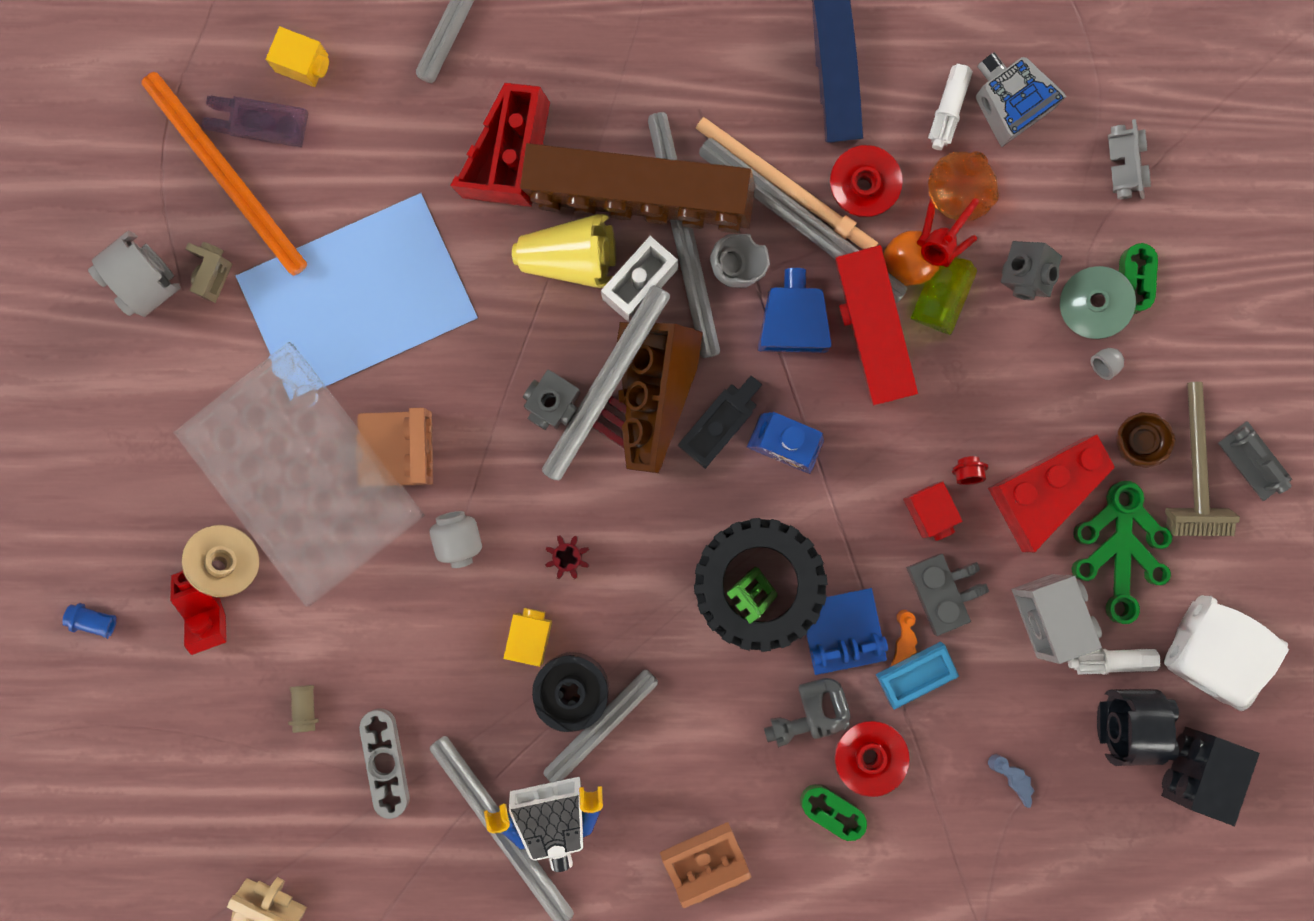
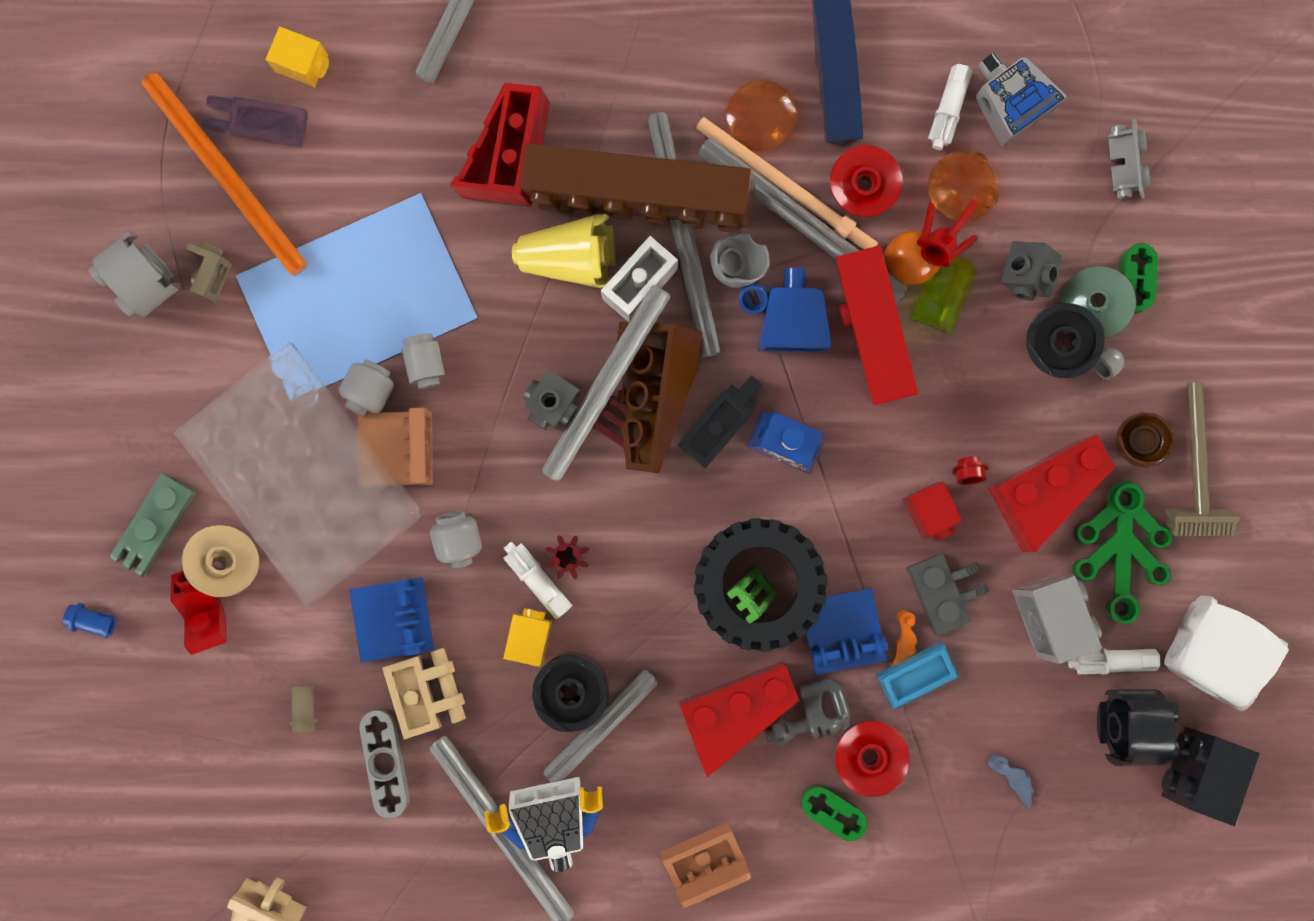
(153, 524): none -> sand green hinge
(366, 388): none -> light grey head
(391, 619): none -> blue hinge
(413, 697): none -> tan plate
(423, 361): none -> light grey brick
(536, 579): none -> white piece
(736, 713): none -> red wedge
(747, 302): none -> blue hinge
(761, 115): none -> clear orange dish
(1087, 340): none -> black brick
(1255, 461): dark grey hinge -> none

